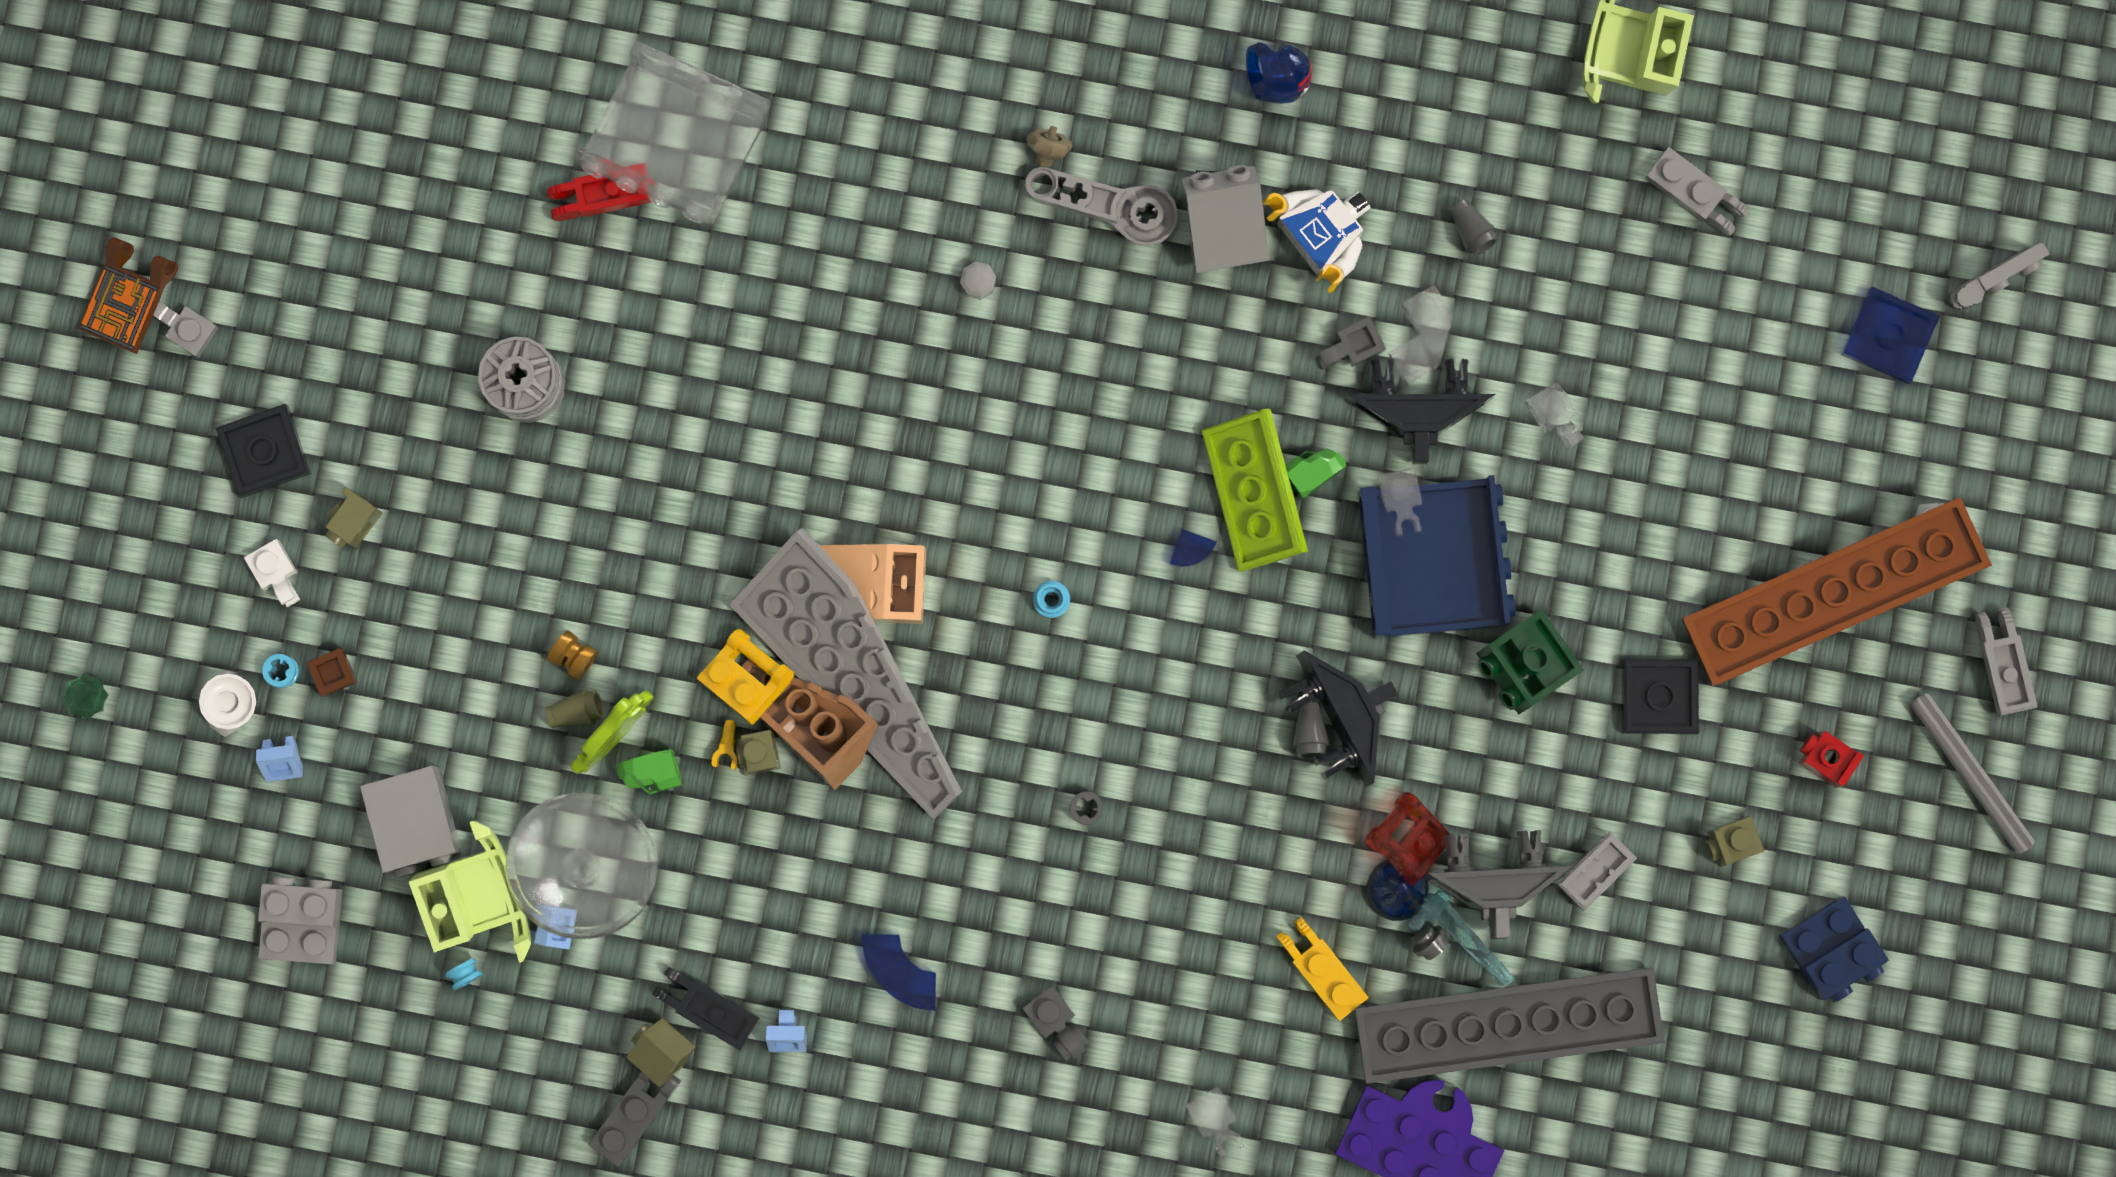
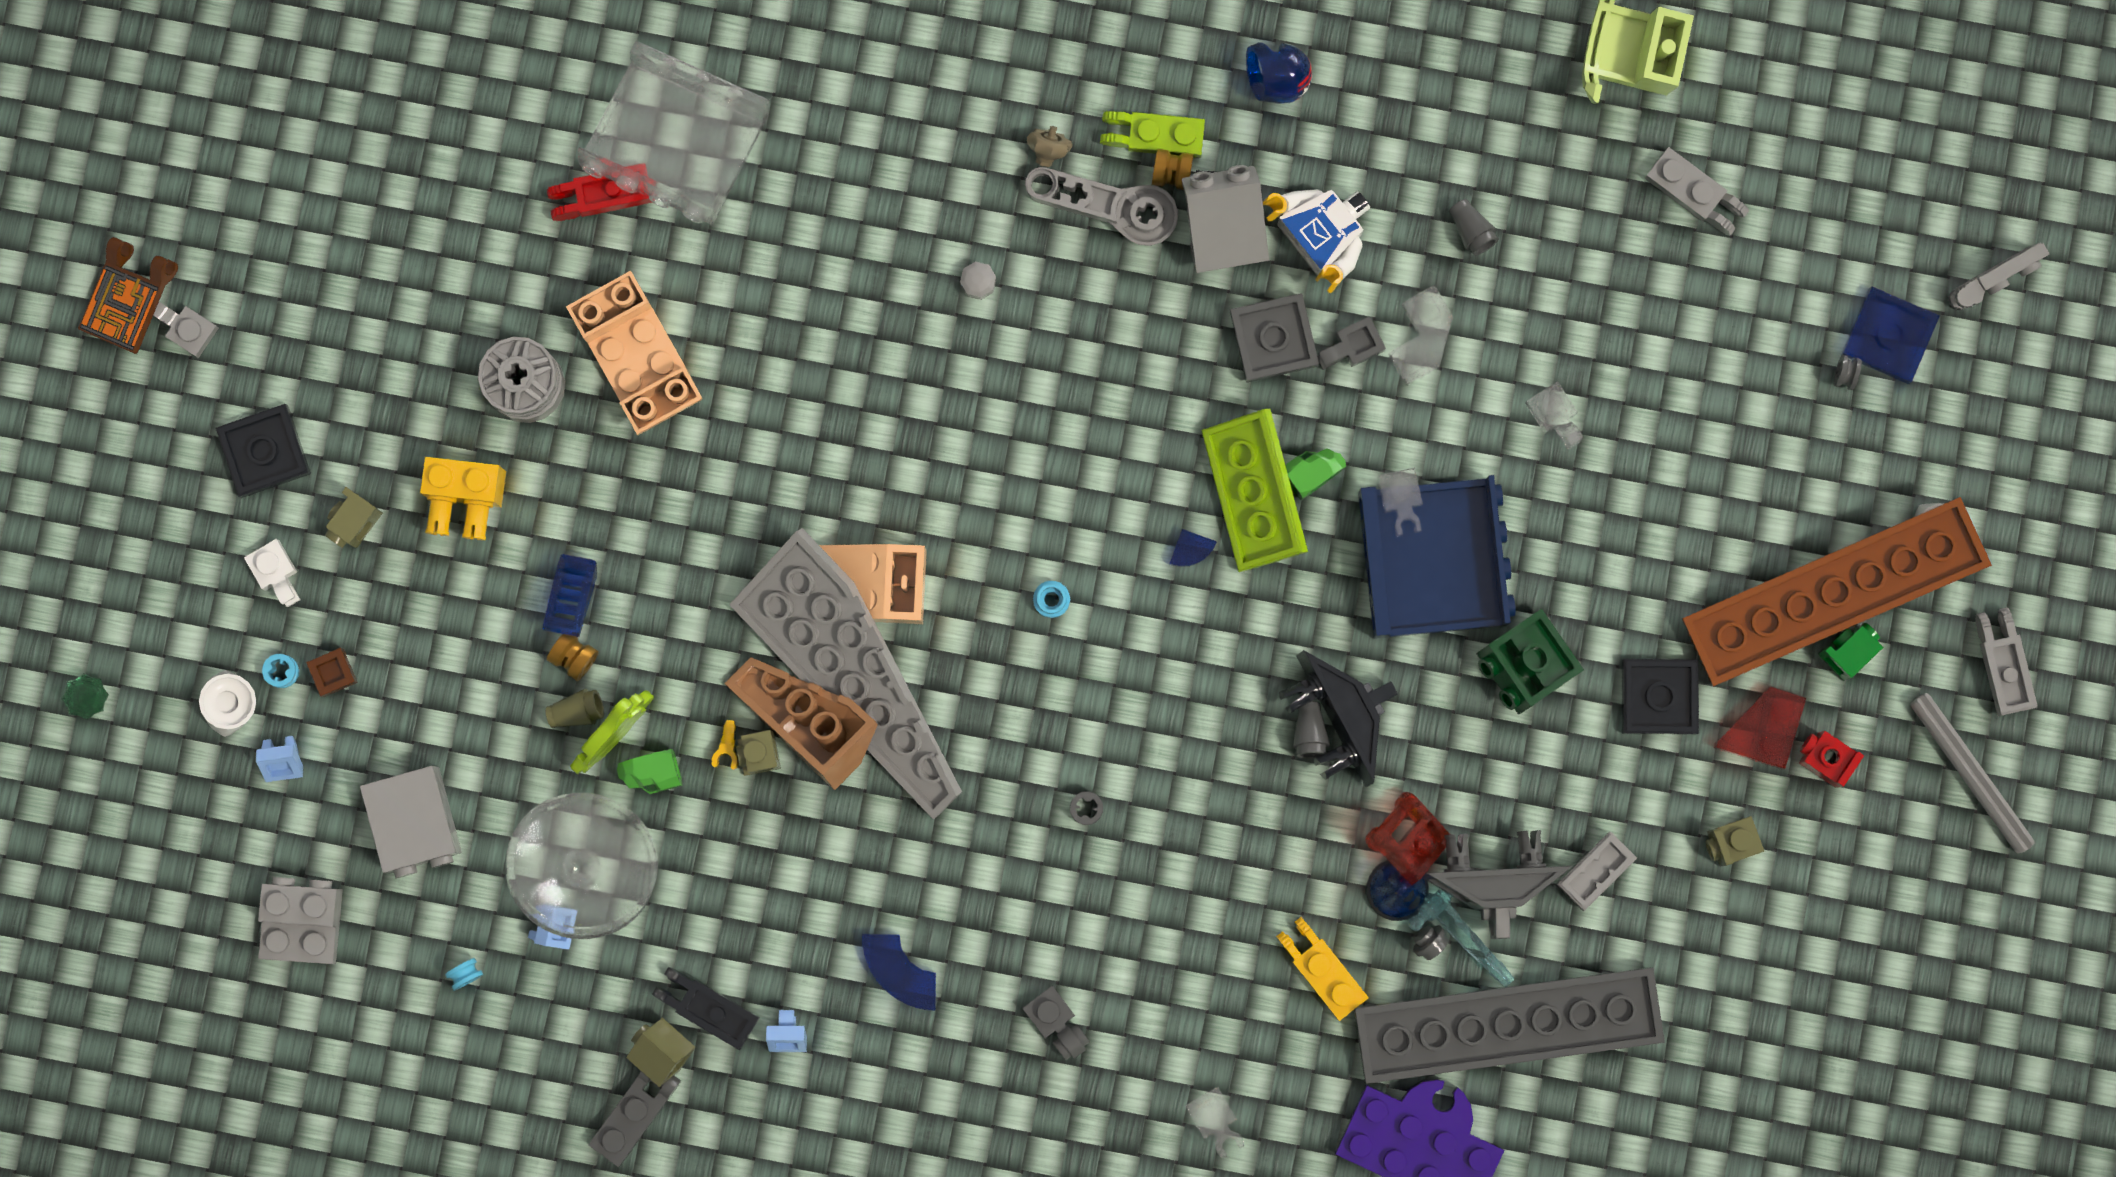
(465, 482): none -> yellow brick
(469, 897): yellowish green piece -> none
(576, 573): none -> clear blue slope
(634, 352): none -> light nougat slope
(737, 686): yellow plate -> none
(1154, 132): none -> lime hinge
(1171, 168): none -> pearl gold wheel
(1274, 337): none -> dark grey plate
(1419, 416): black connector -> none
(1765, 729): none -> clear red wing
(1834, 950): dark blue plate -> none
(1847, 372): none -> dark grey bush
(1852, 651): none -> green brick

